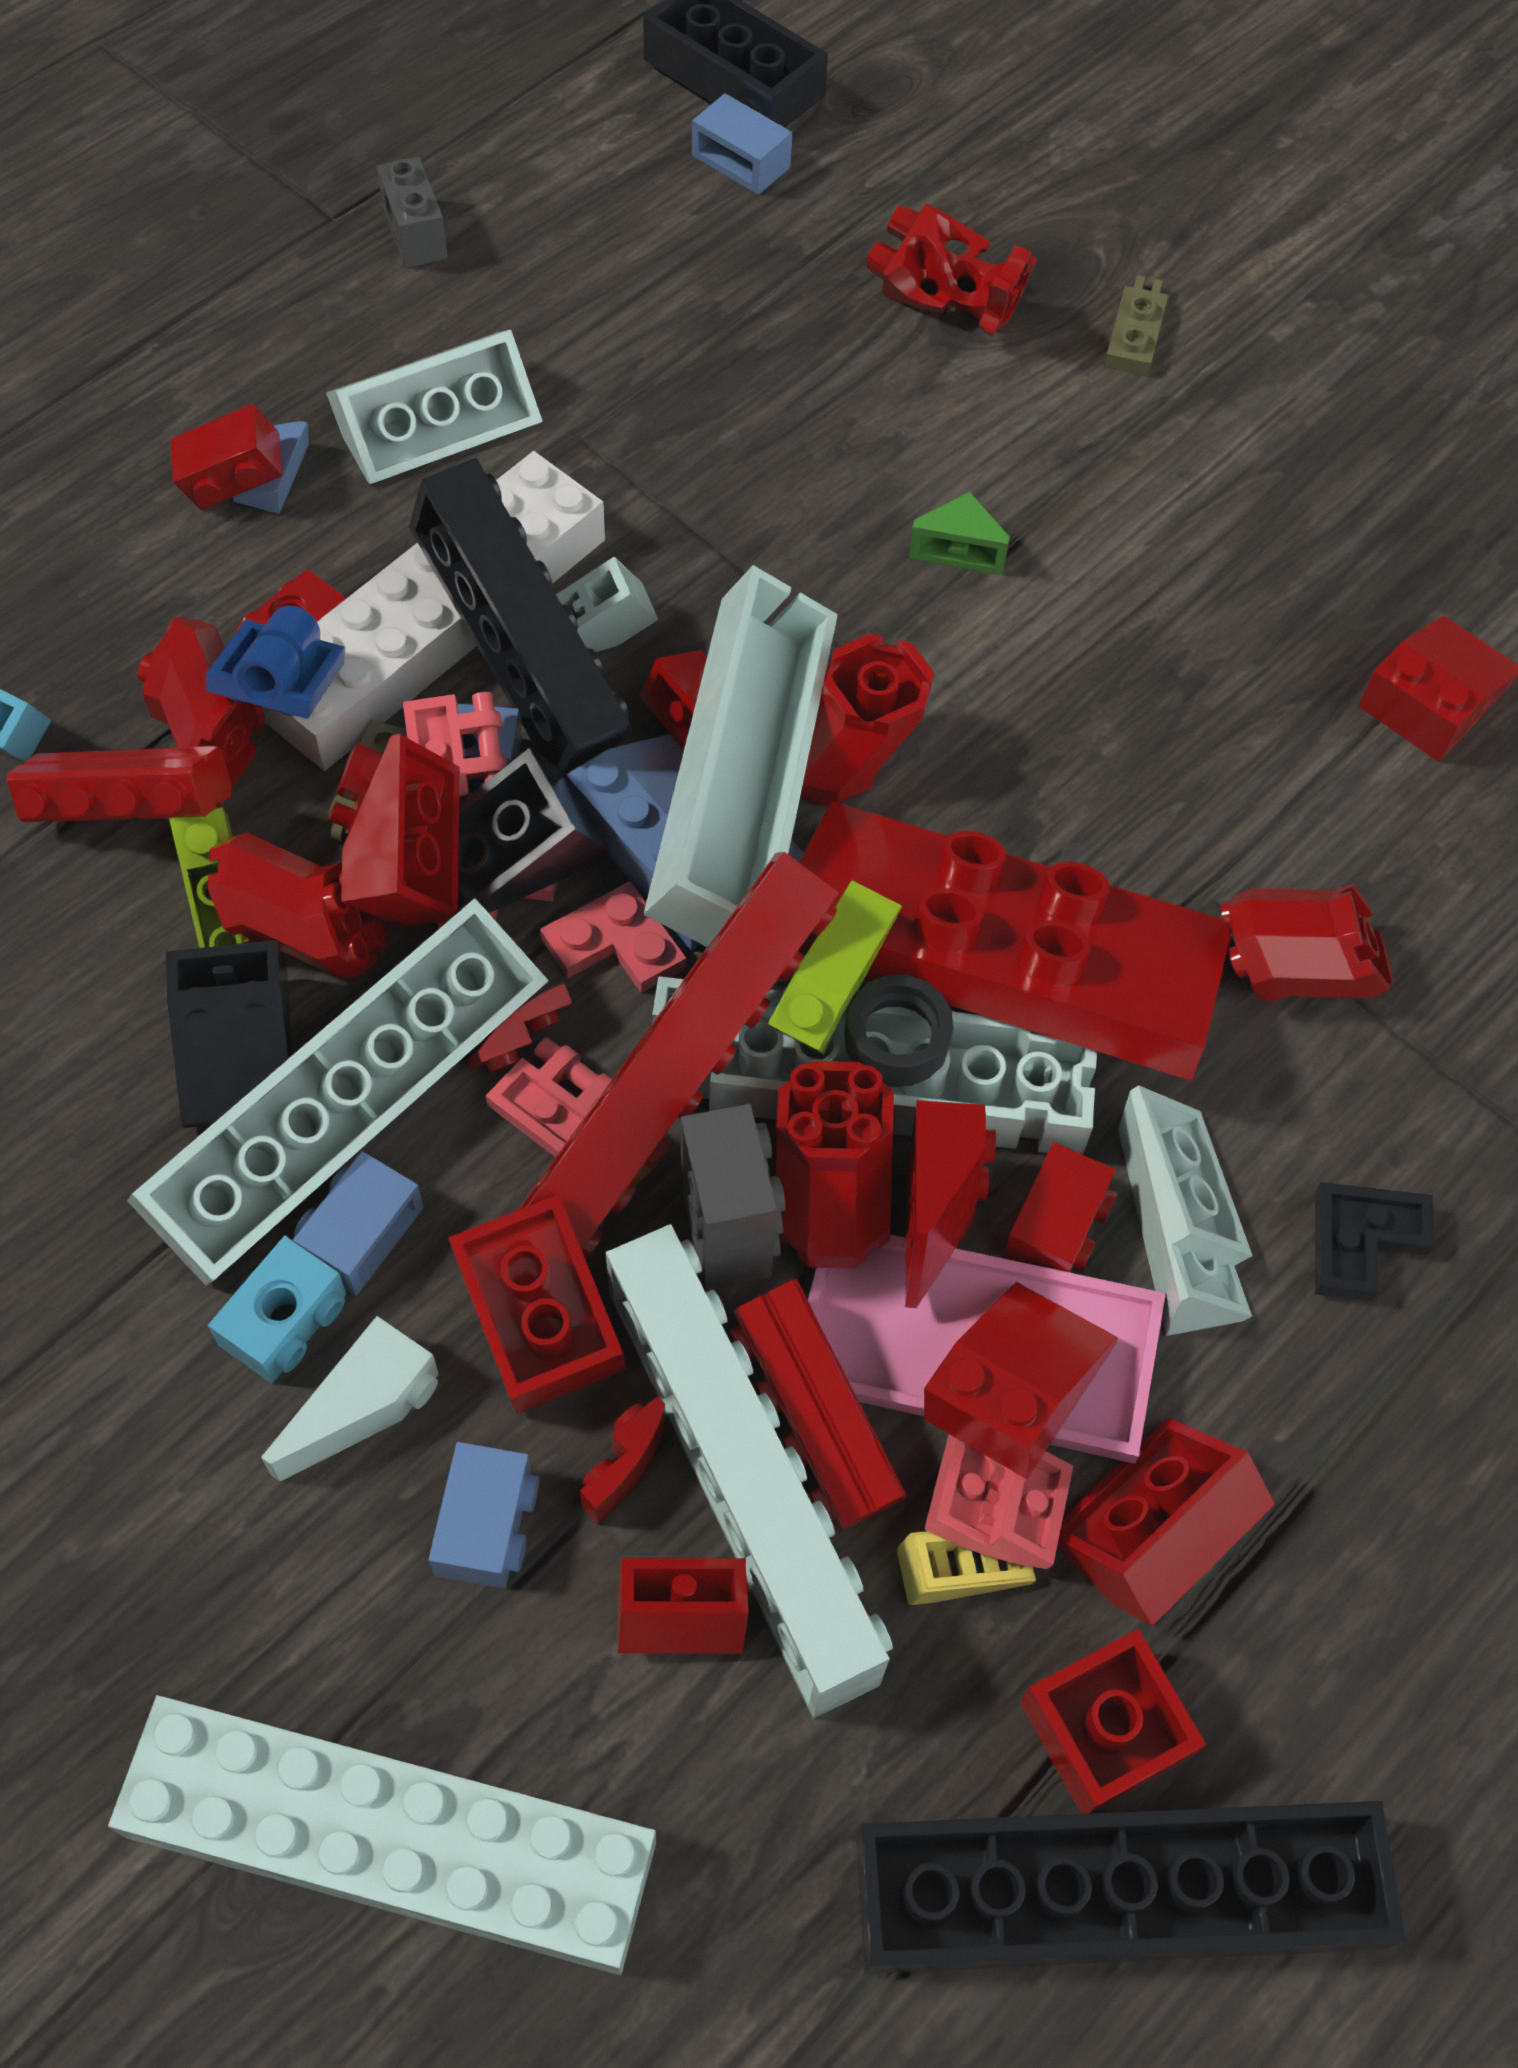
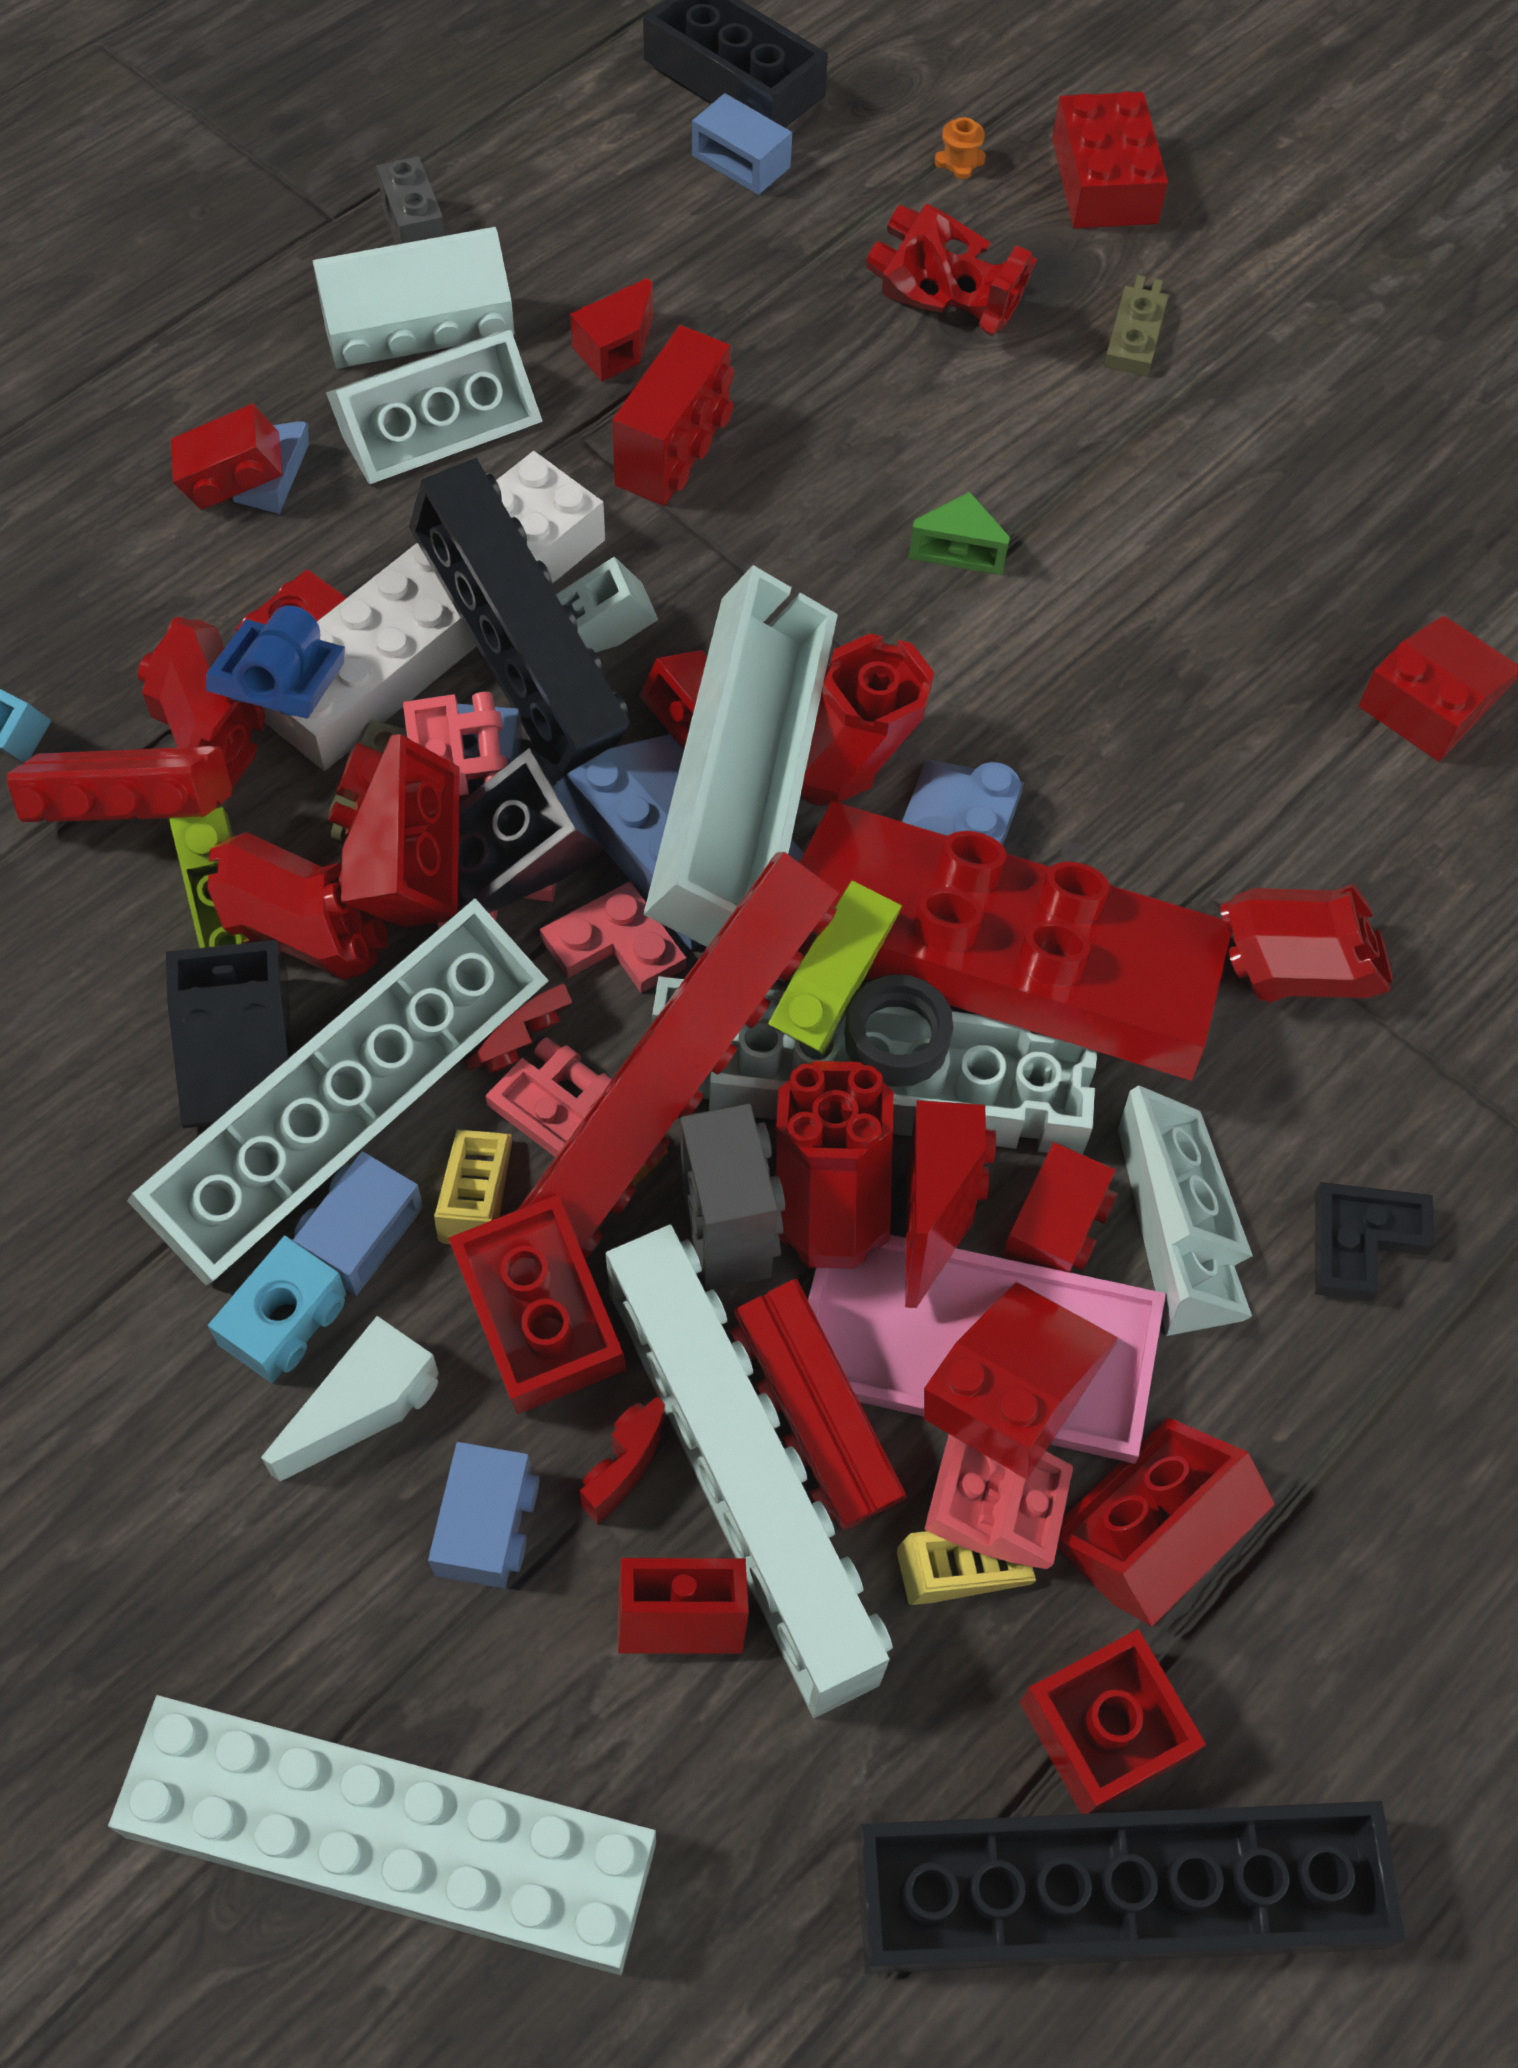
(414, 297): none -> light aqua slope
(459, 1215): none -> light yellow slope
(614, 329): none -> red slope
(672, 415): none -> red brick
(961, 149): none -> orange brick
(965, 799): none -> medium blue slope
(1109, 160): none -> red brick

